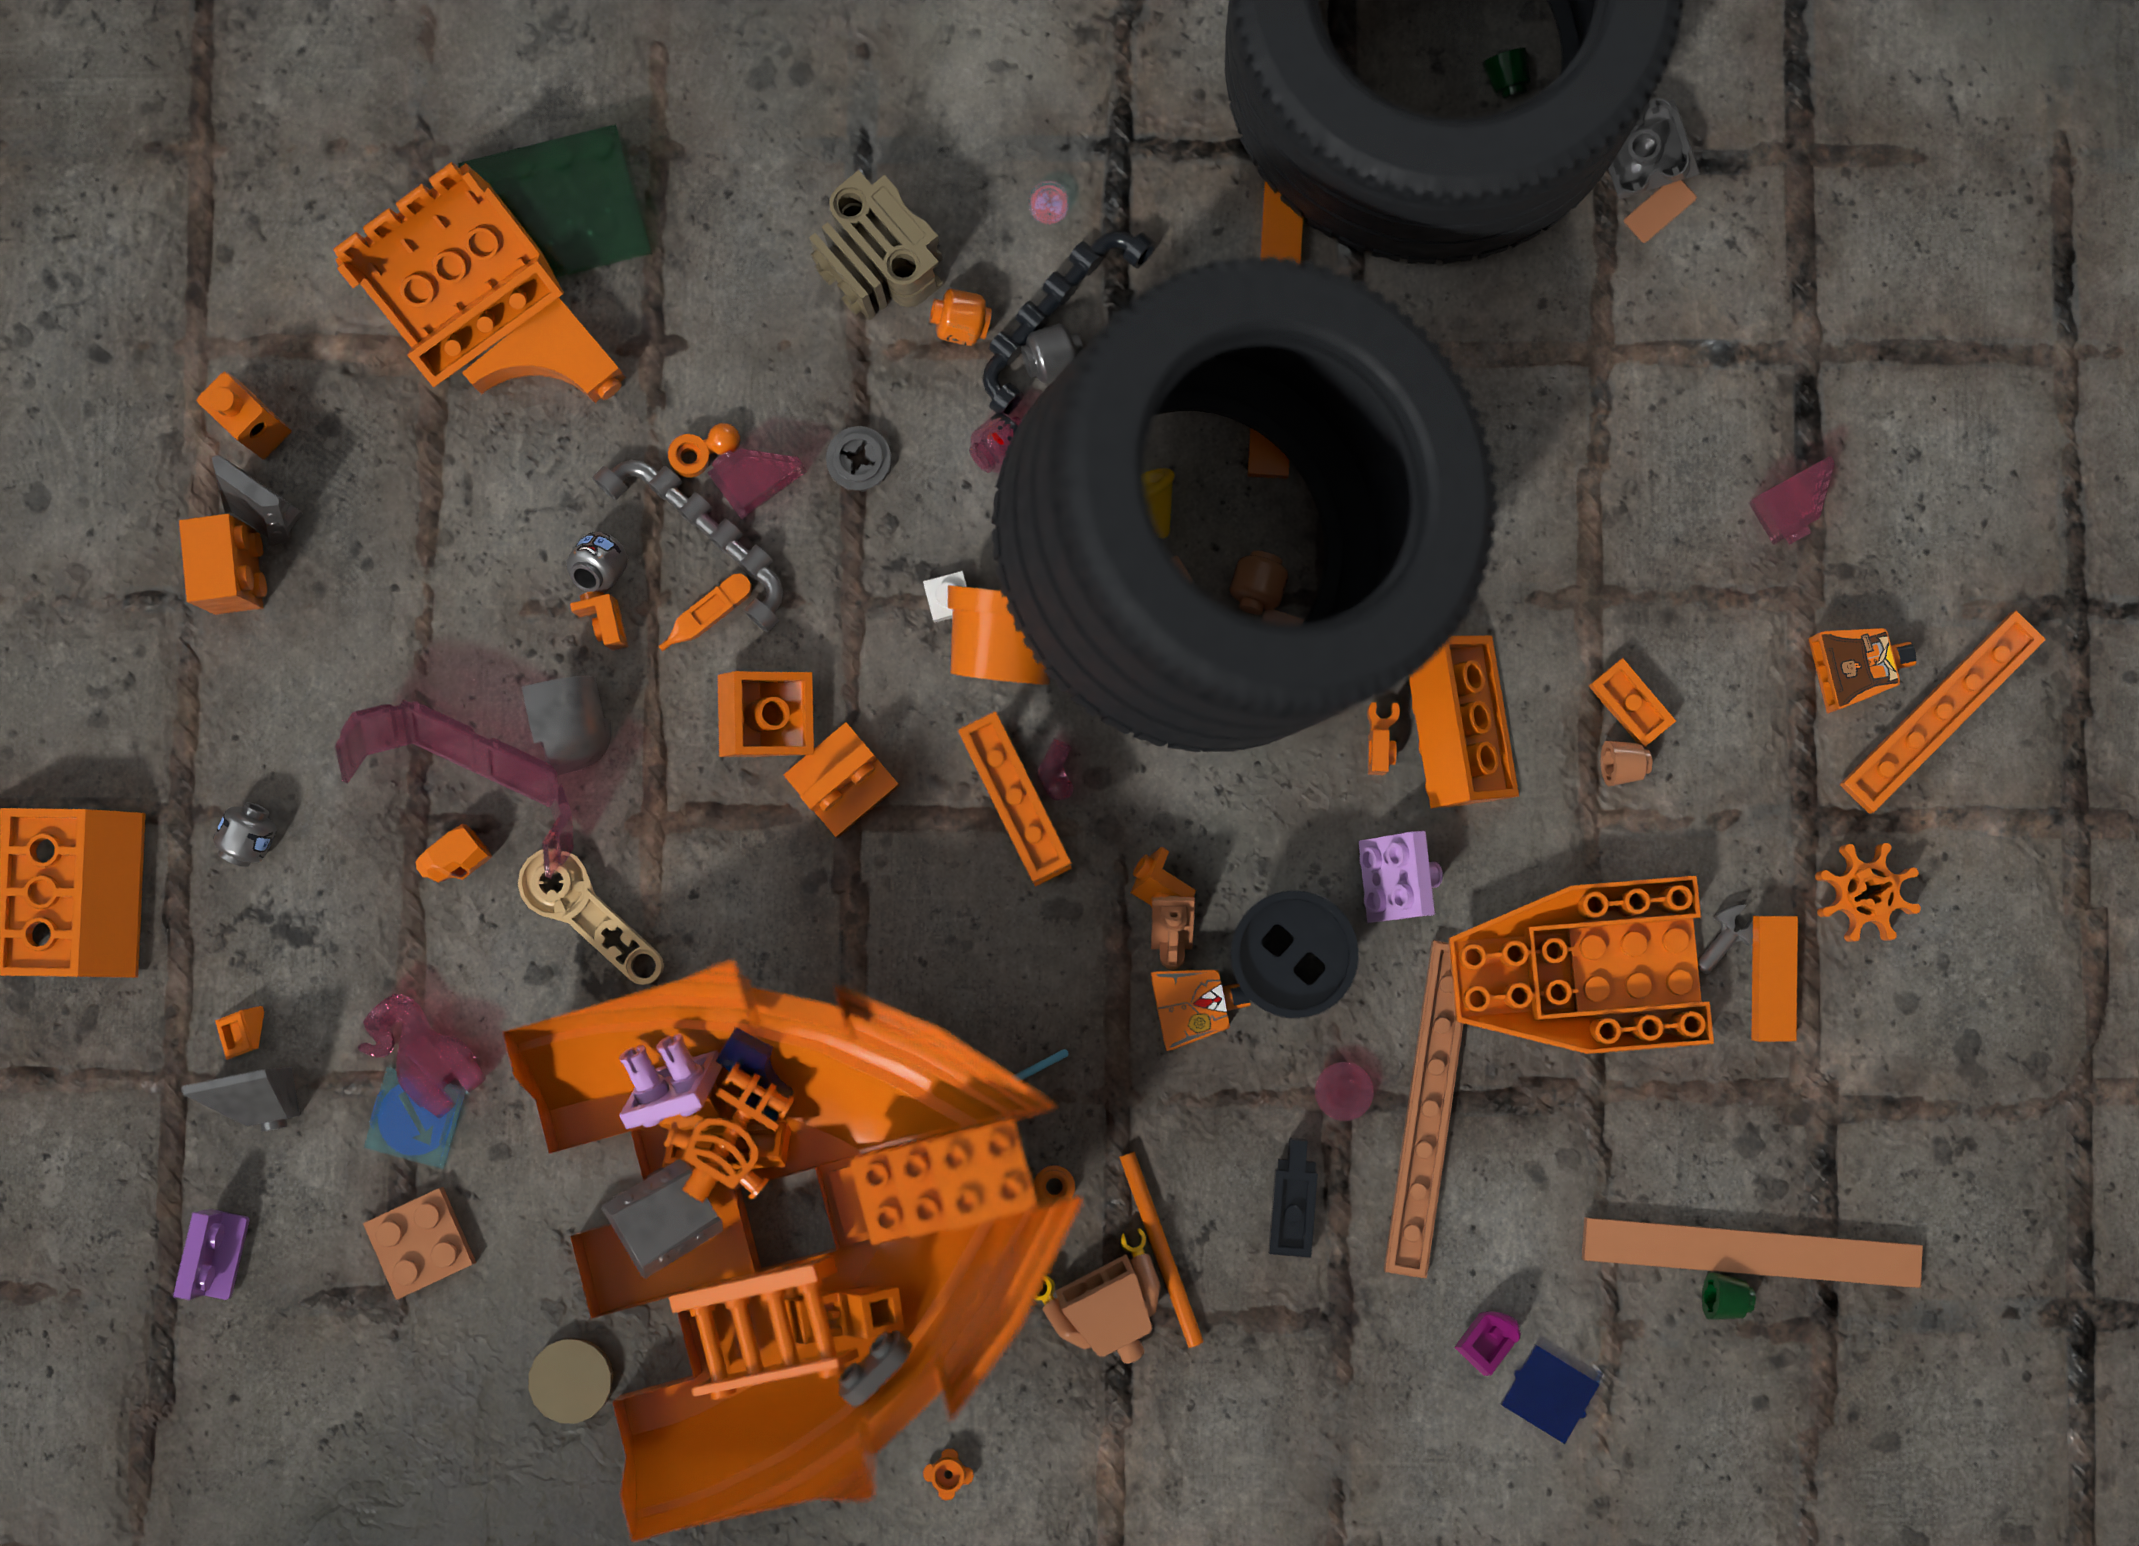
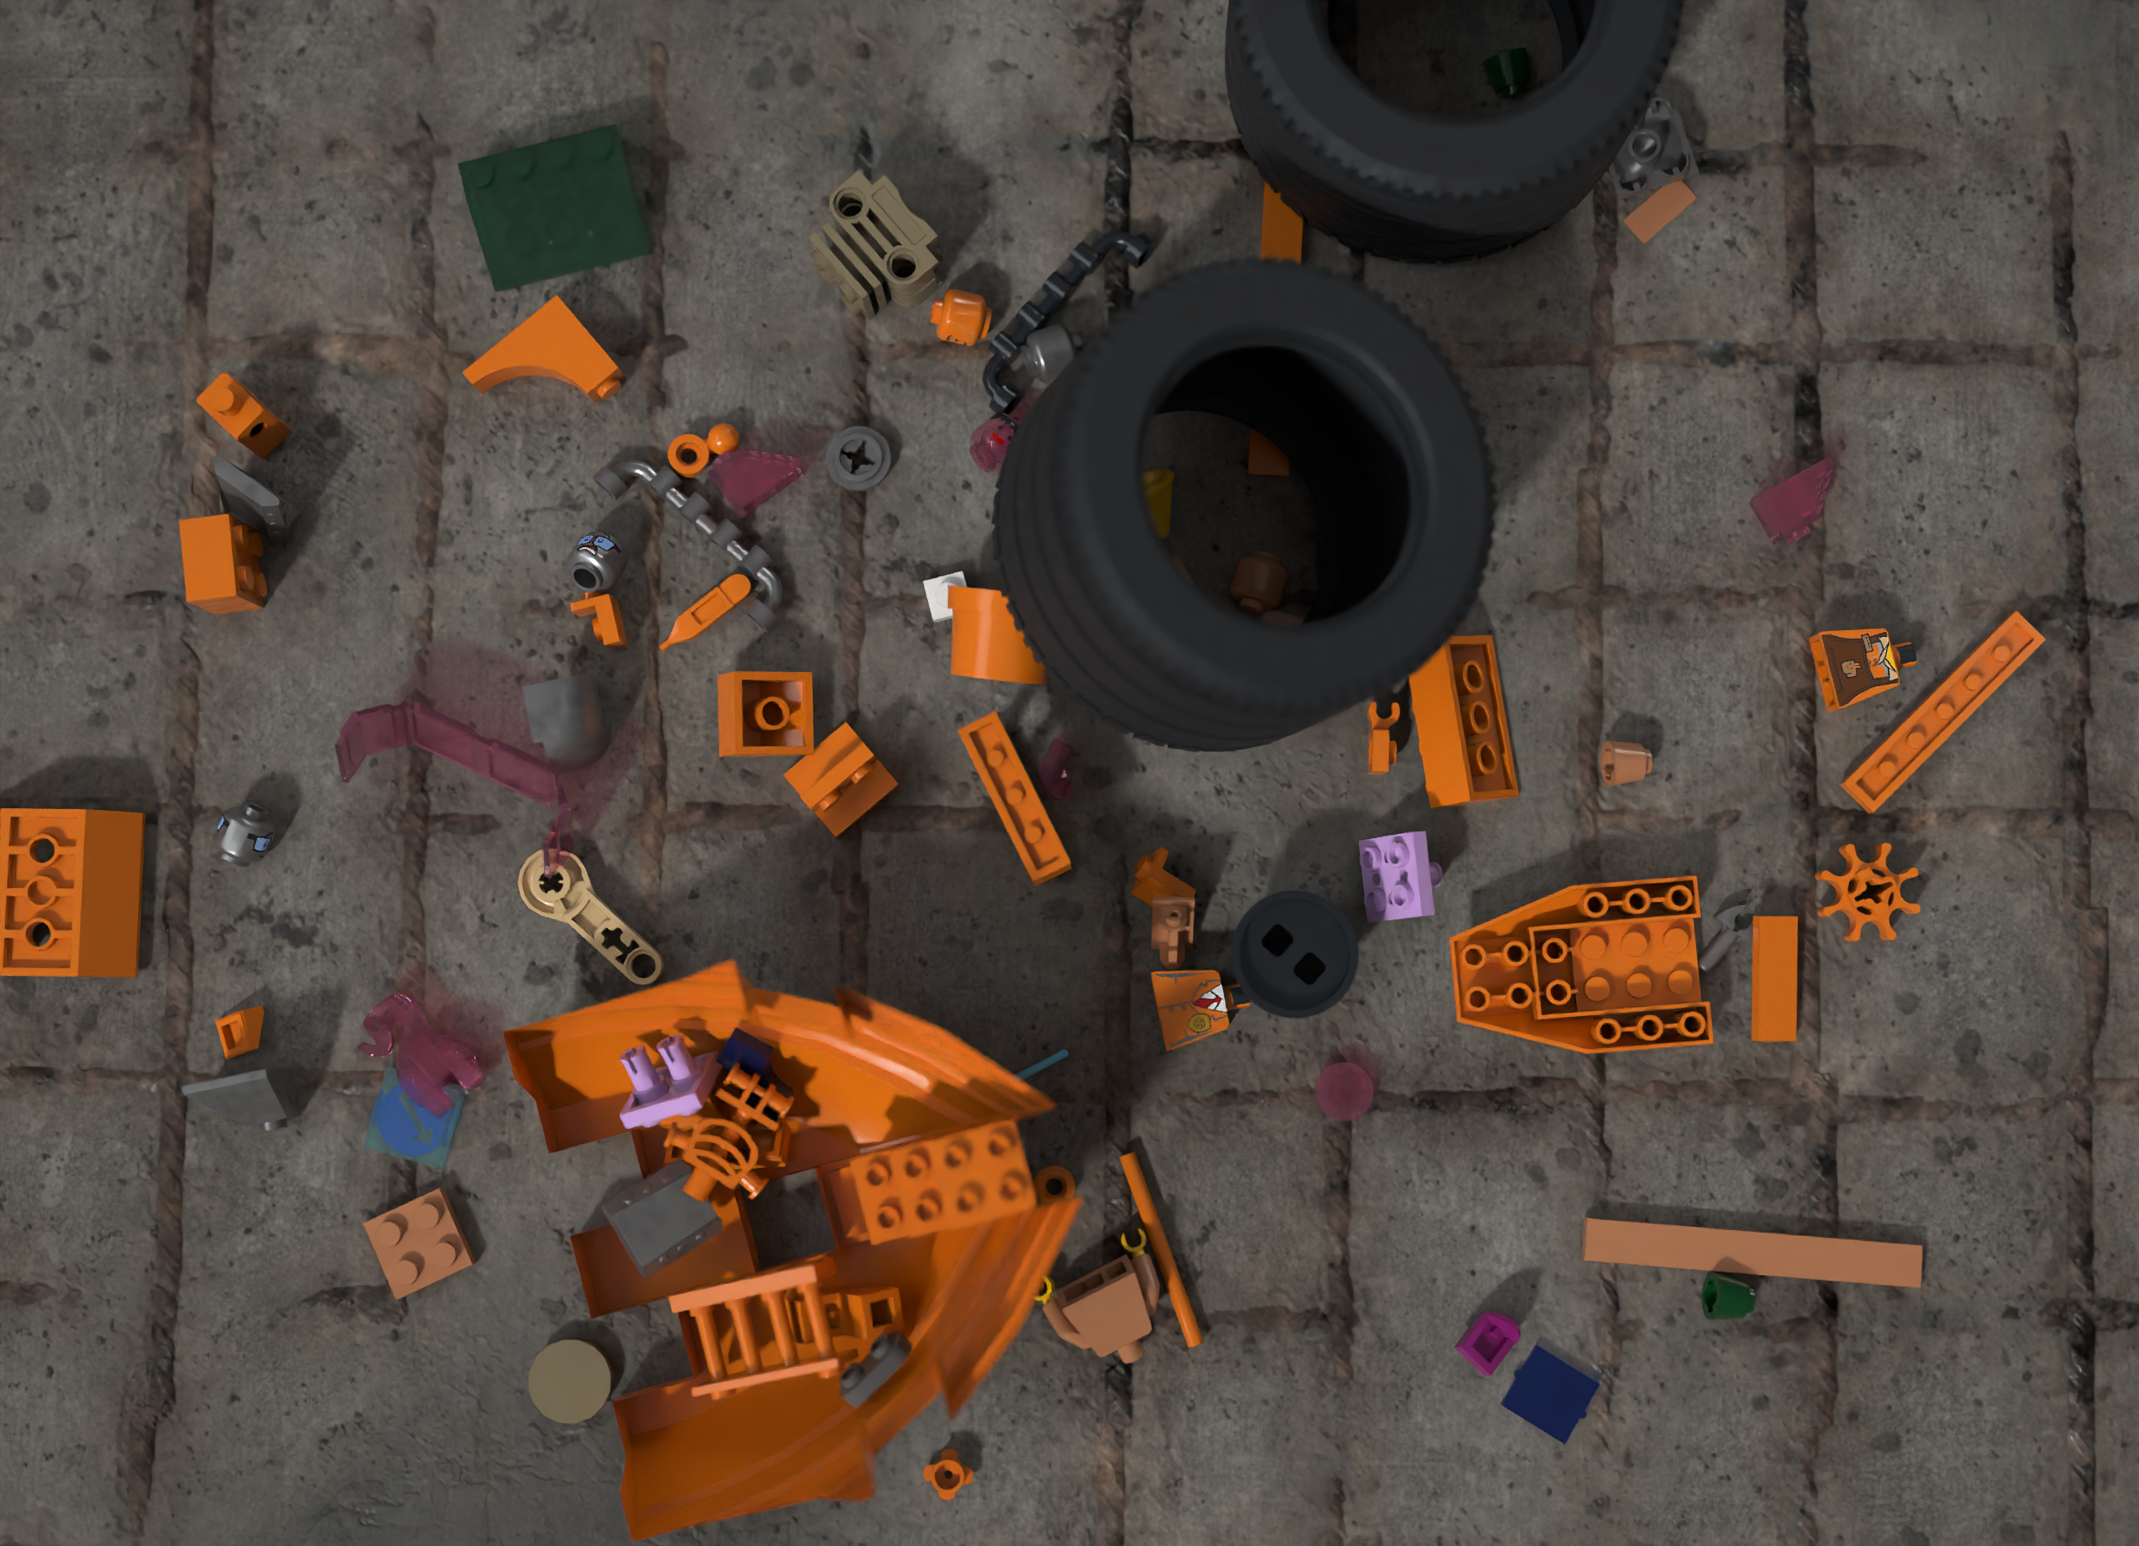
(211, 1255): medium lavender bracket -> none
(449, 270): orange slope -> none
(453, 855): orange rock -> none
(1049, 202): clear light blue tile -> none
(1293, 1203): black hinge -> none
(1425, 1122): nougat tile -> none
(1632, 703): orange plate -> none

